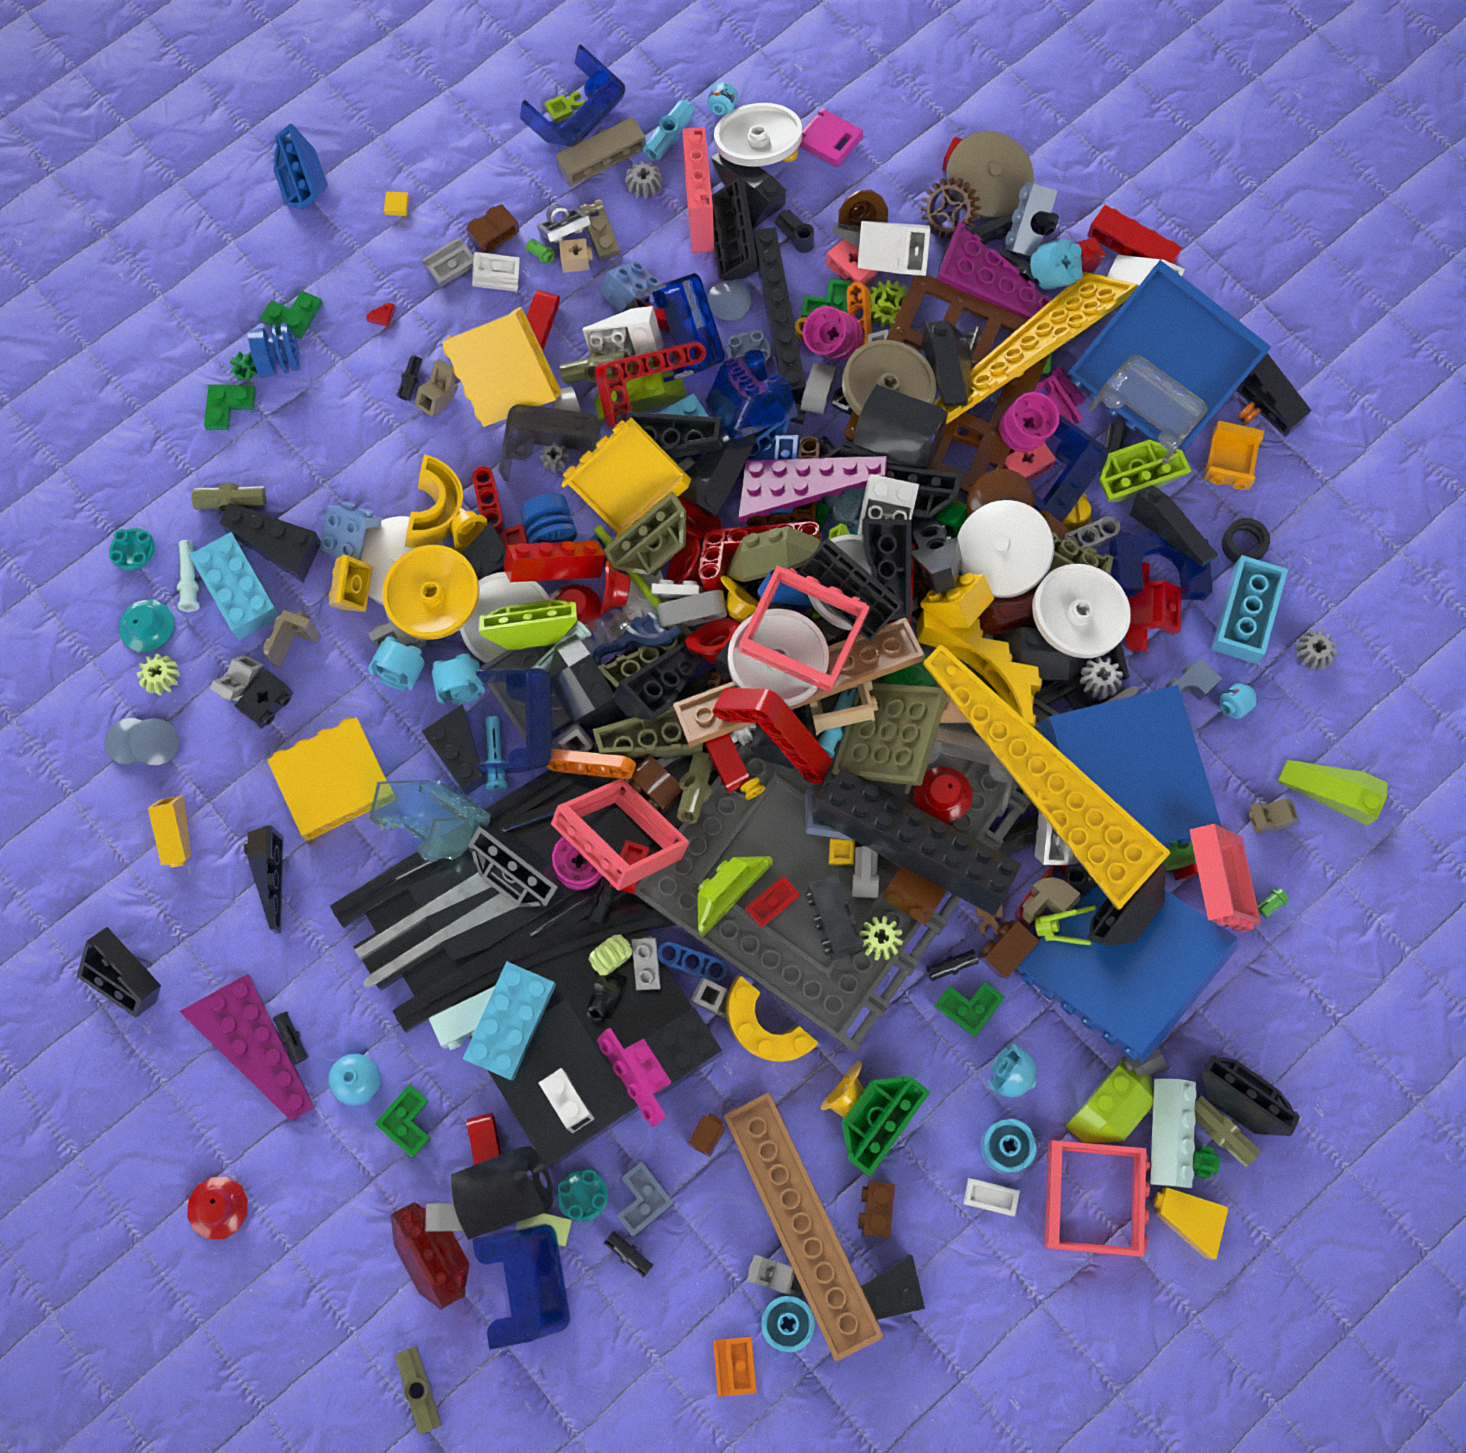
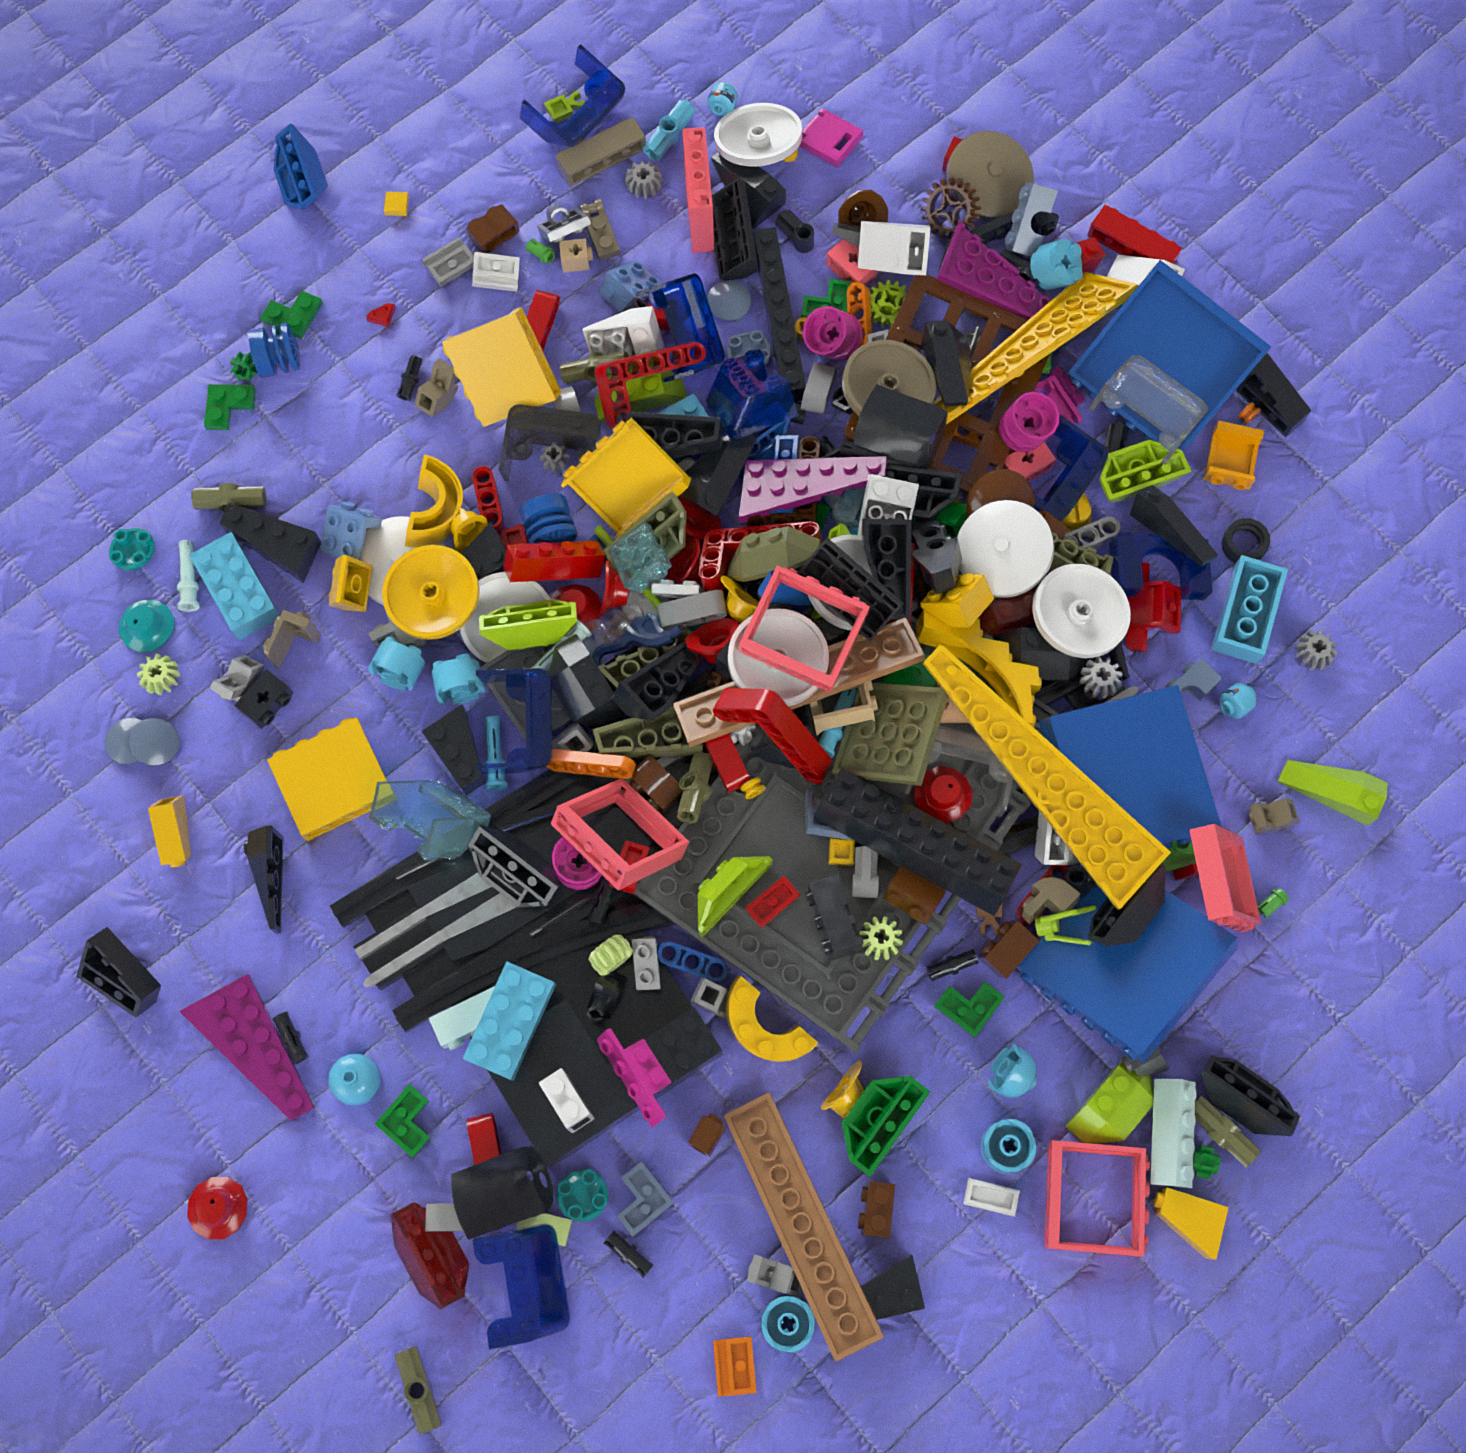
(640, 558): none -> clear light blue plate

